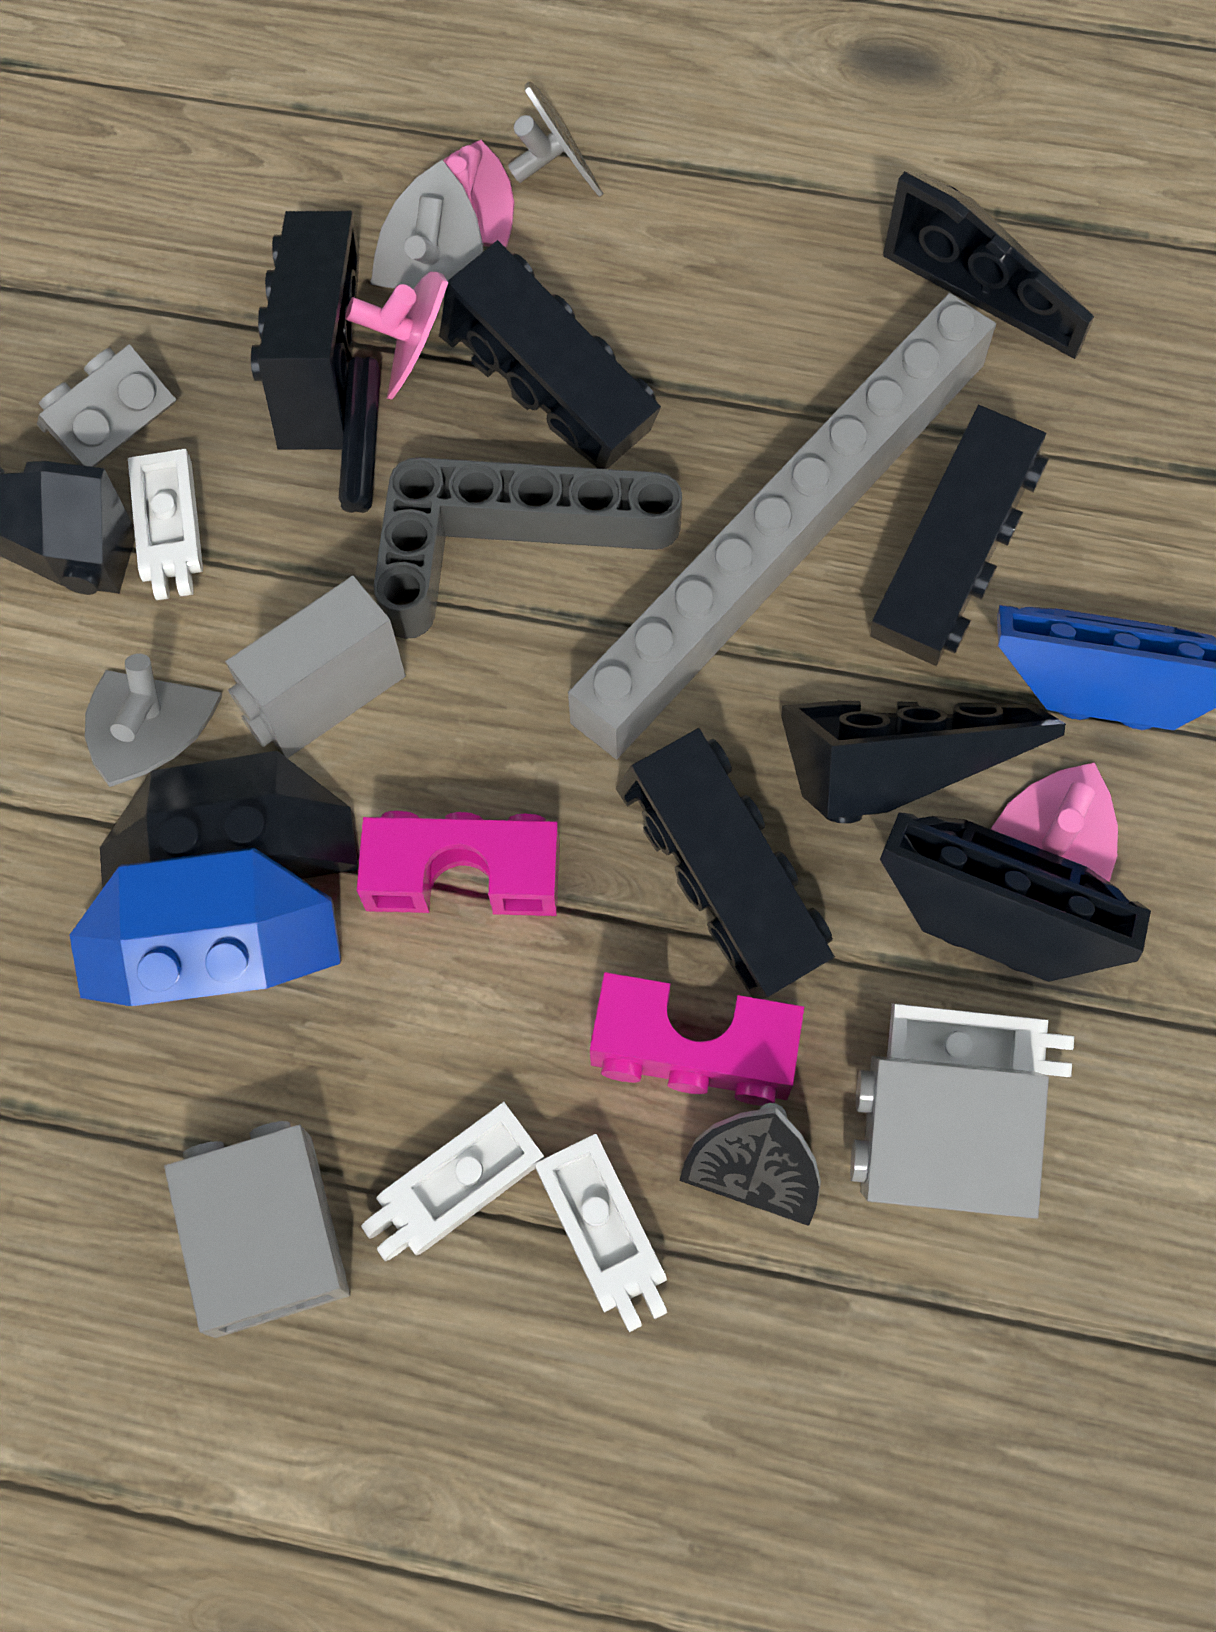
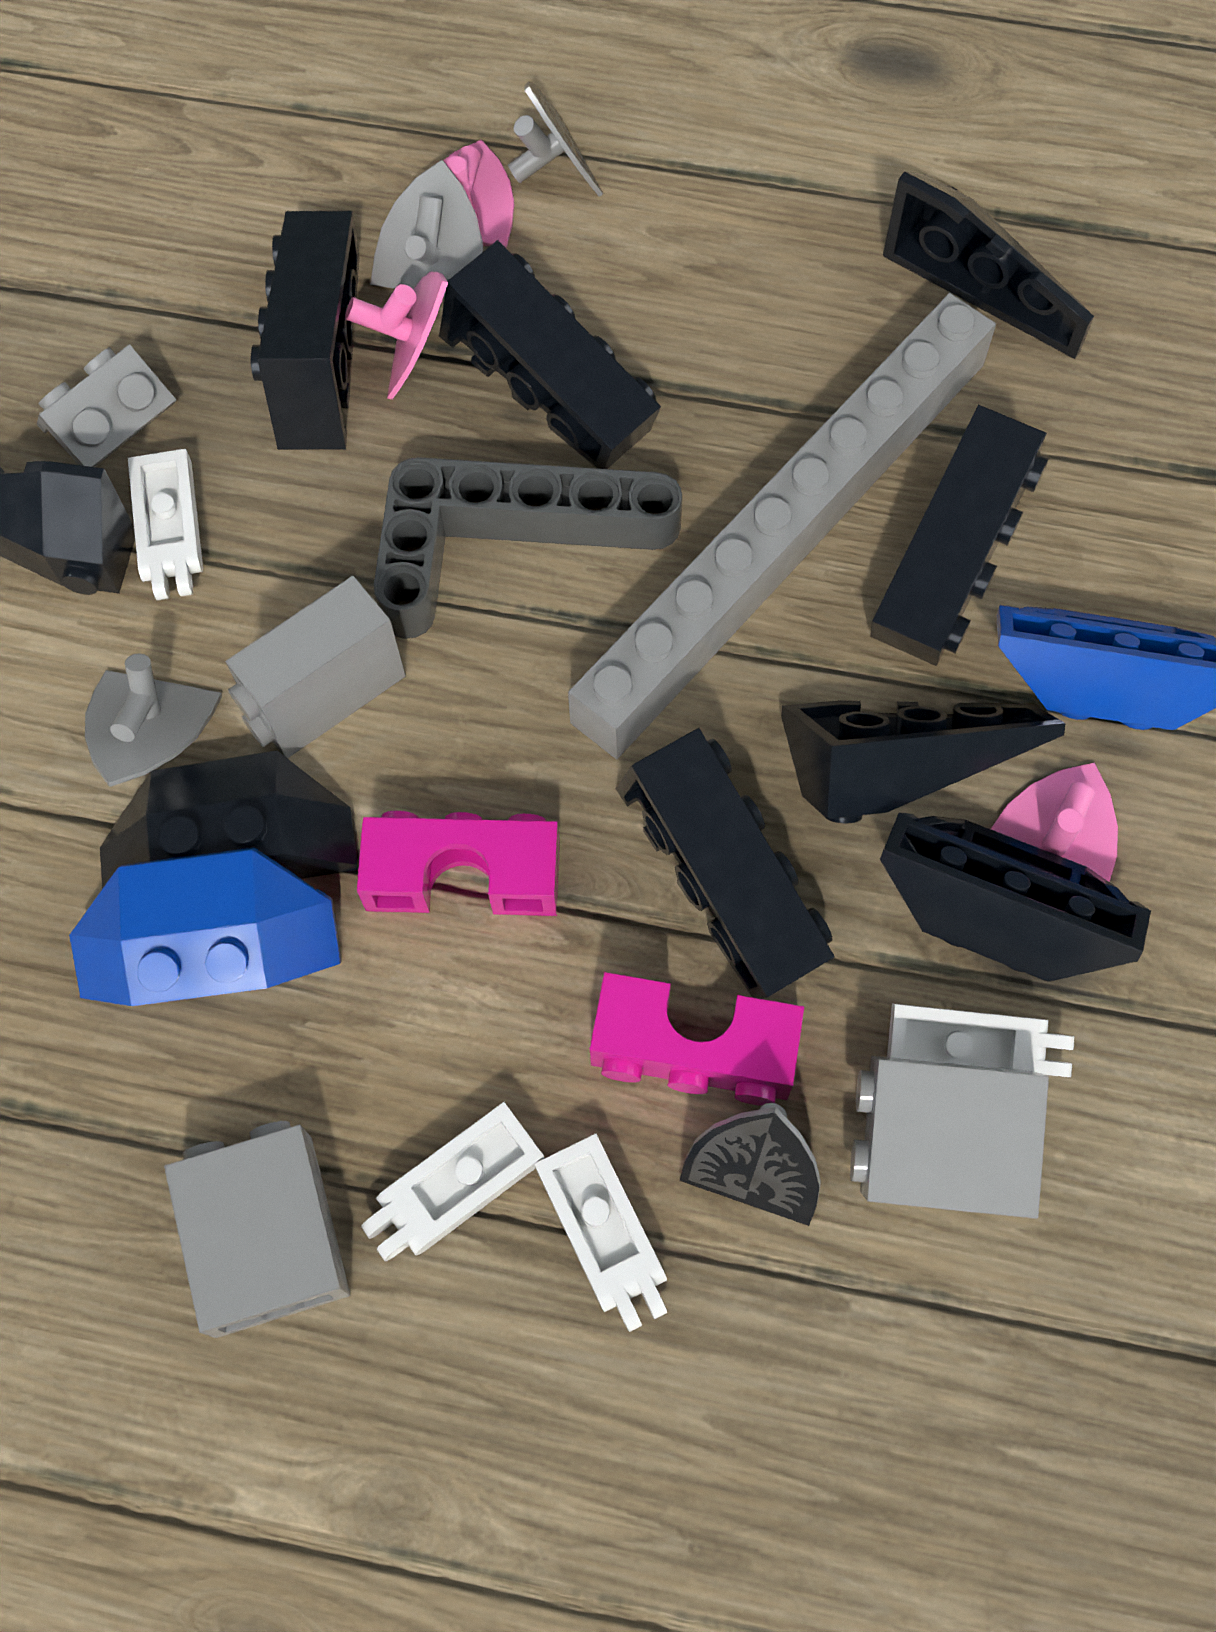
(359, 435): black axle -> none

